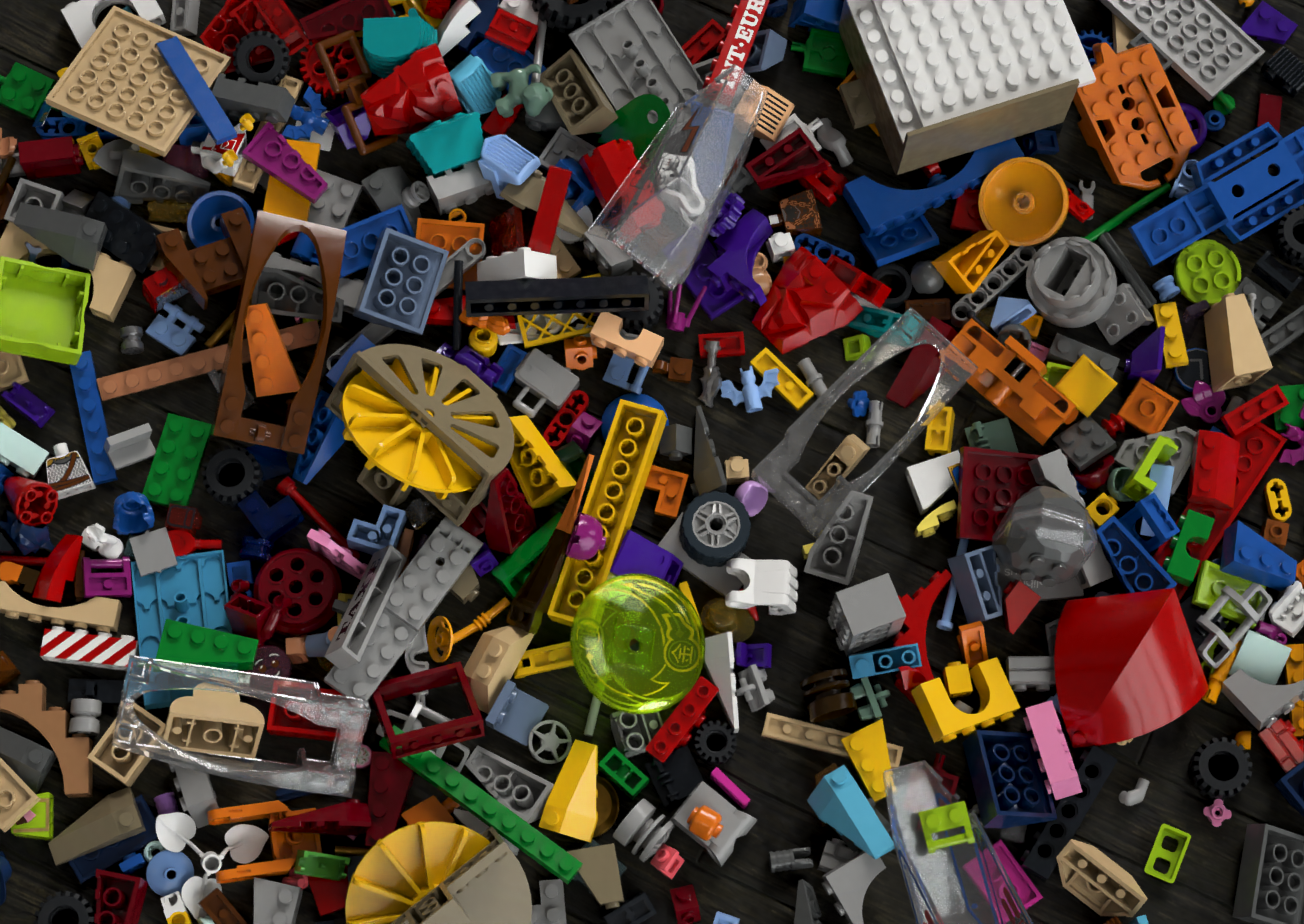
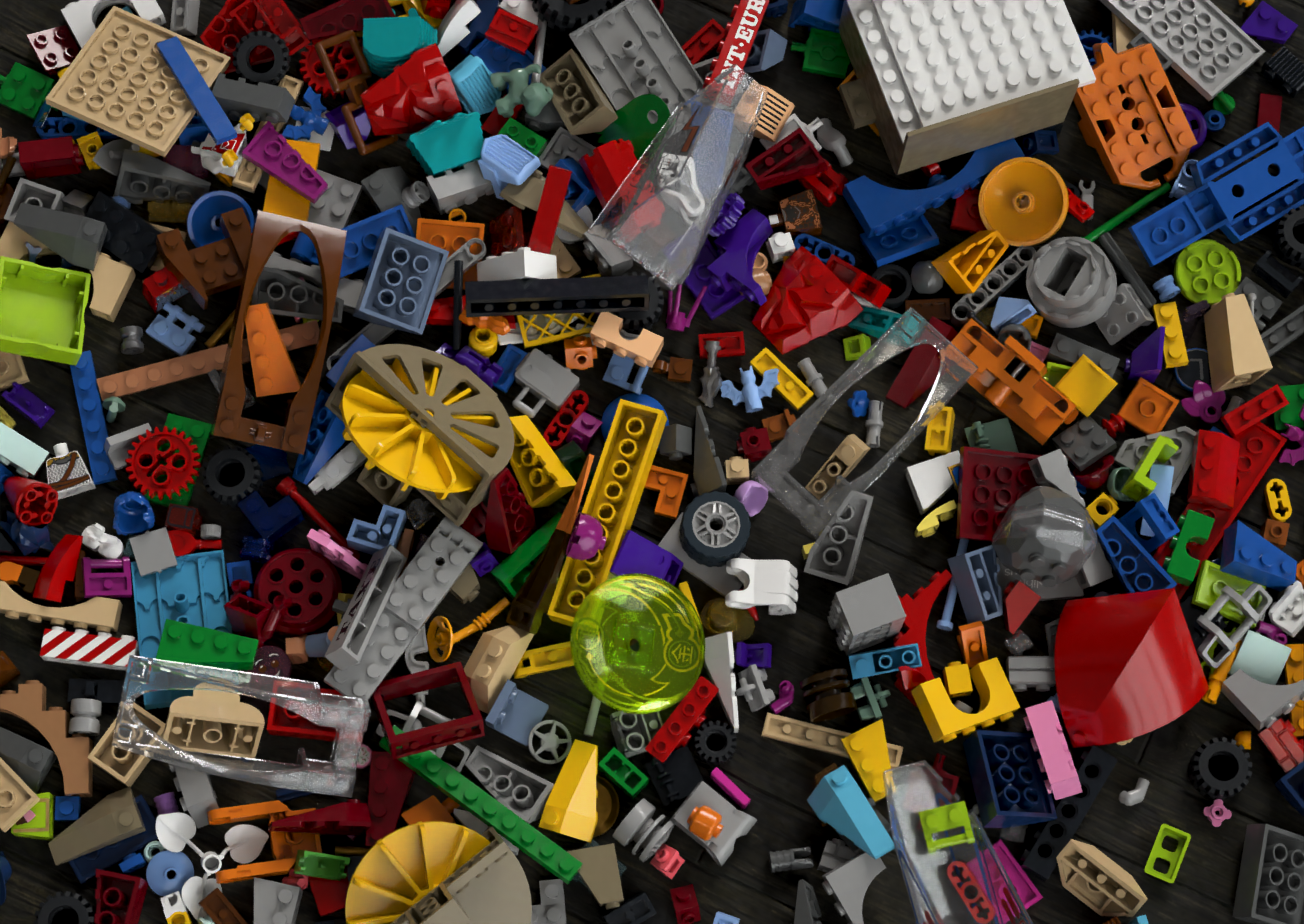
(53, 48): none -> hinge
(67, 808): none -> blue plate
(113, 405): none -> sand green plate
(149, 448): none -> red gear
(210, 531): none -> light grey axle
(338, 468): none -> white hinge
(524, 137): none -> green brick
(754, 444): none -> dark red brick
(778, 425): none -> dark orange bracket
(786, 697): none -> magenta arm
(961, 890): none -> red beam
(1018, 643): none -> clear wheel

